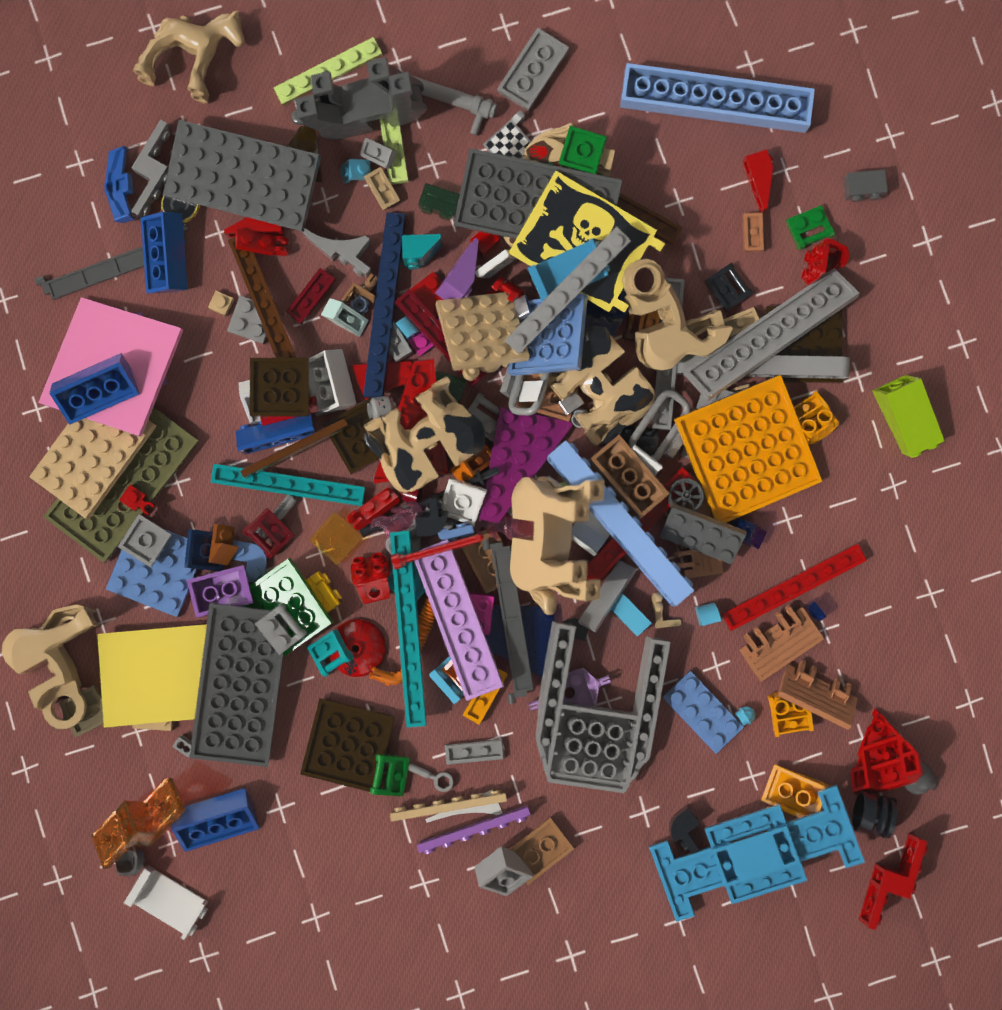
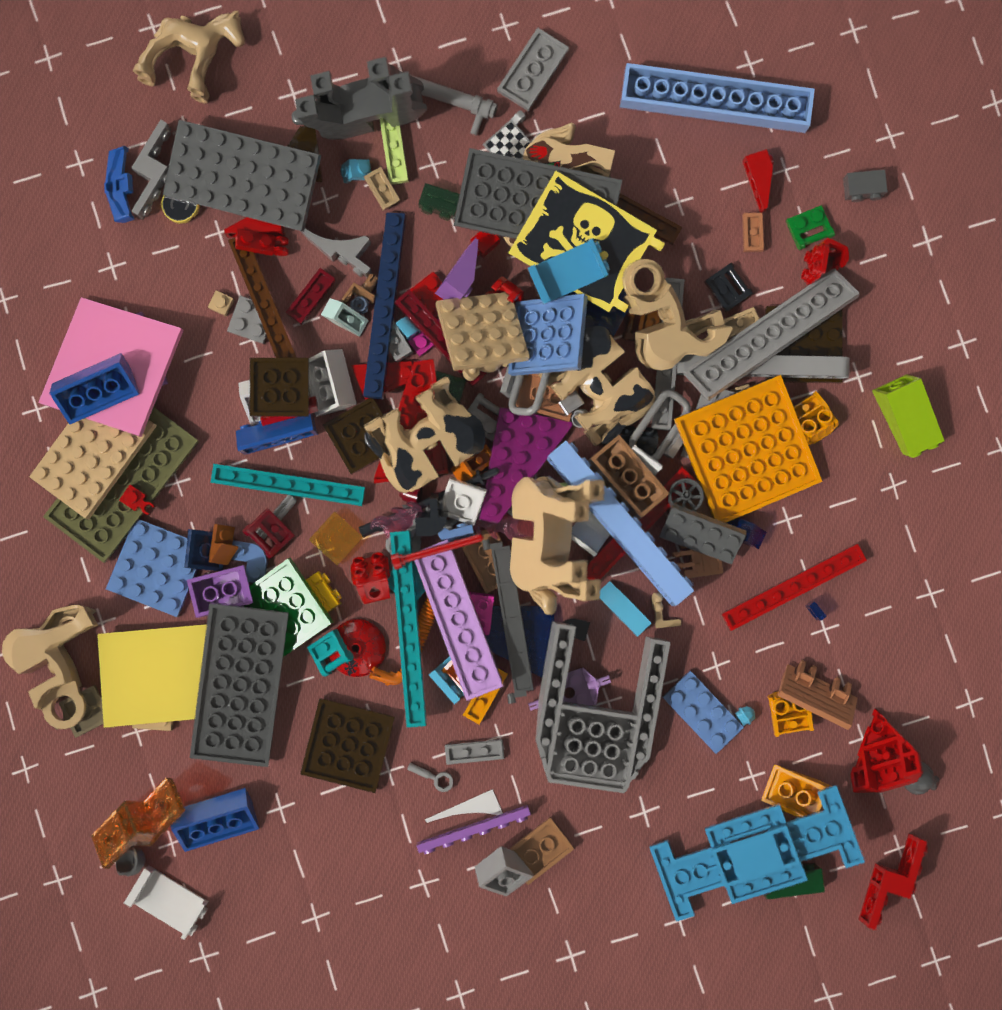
(95, 273): dark grey piece -> none
(145, 540): light grey plate -> none
(164, 253): blue slope -> none
(186, 741): light grey piece -> none
(276, 633): light grey plate -> none
(295, 448): reddish brown tile -> none
(338, 66): yellowish green plate -> none
(373, 508): red hinge -> none
(378, 153): light grey plate -> none
(380, 406): light grey head -> none
(395, 775): green plate -> none
(419, 249): teal slope -> none
(439, 806): tan plate -> none
(495, 265): white tile -> none
(522, 307): flat silver piece -> none
(529, 391): white sticker -> none
(567, 290): light grey plate -> none
(582, 150): green plate -> none
(609, 594): light grey tile -> none
(681, 824): black brick -> none
(707, 614): medium azure brick -> none
(781, 645): nougat hinge -> none
(812, 886): none -> dark green slope
(874, 815): black wheel -> none

